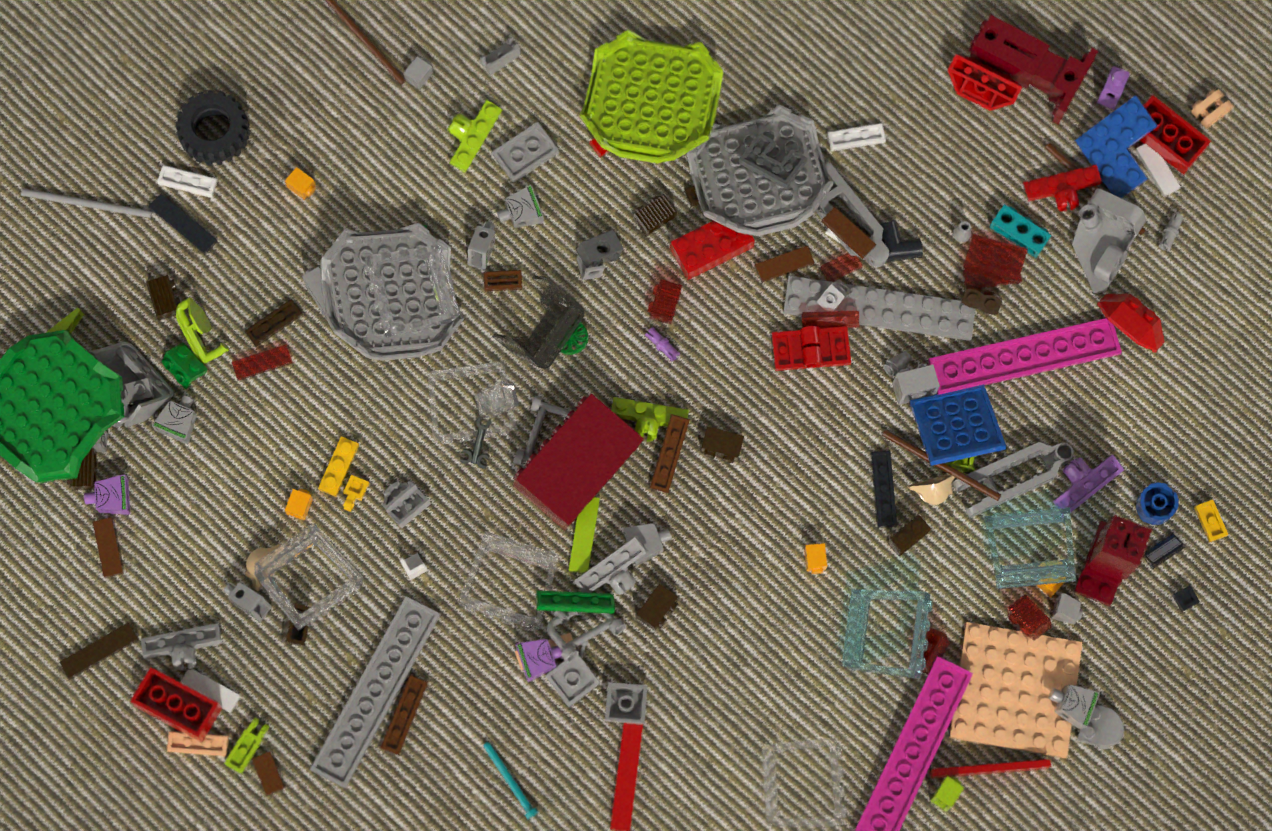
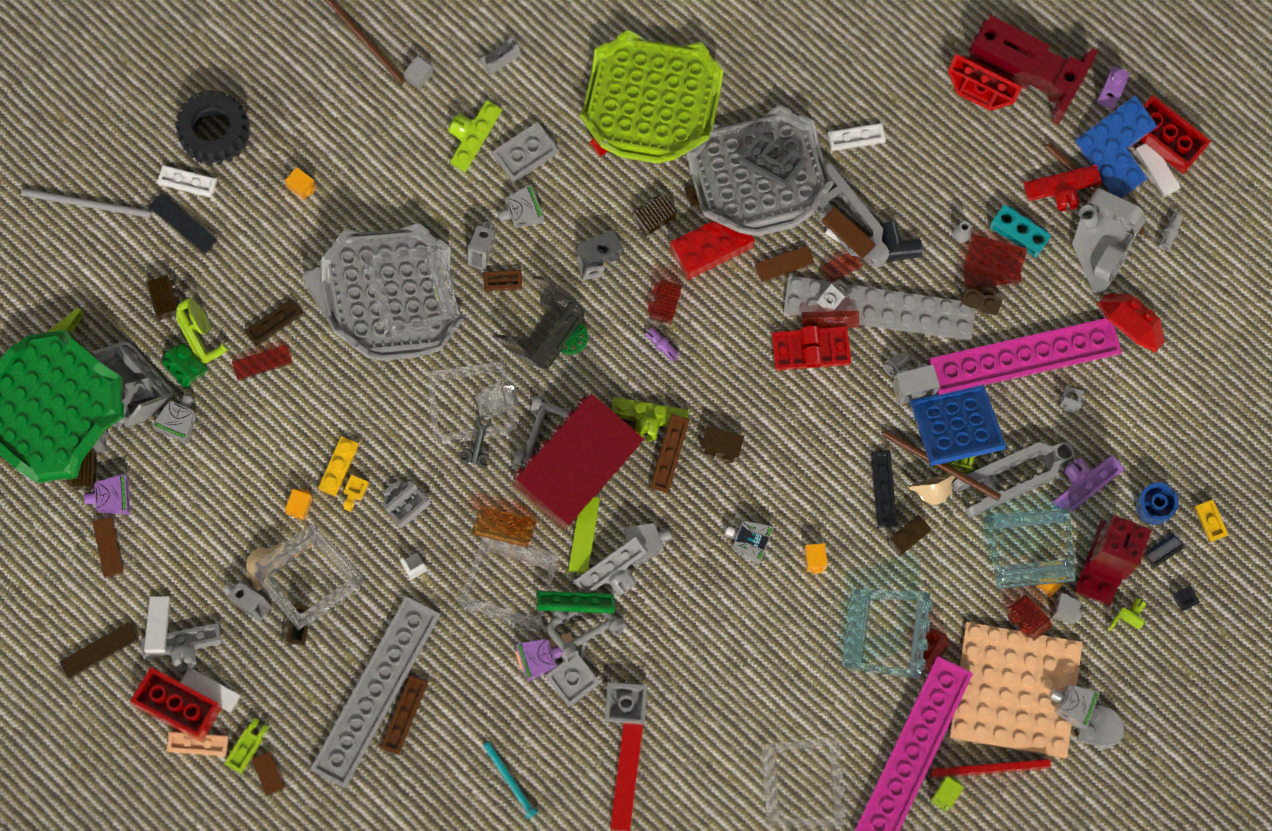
(157, 624): none -> white tile
(504, 526): none -> clear orange plate
(657, 607): dark brown brick -> none
(750, 539): none -> torso
(1069, 404): none -> light grey bracket
(1130, 616): none -> lime bracket
(1212, 98): light nougat brick -> none

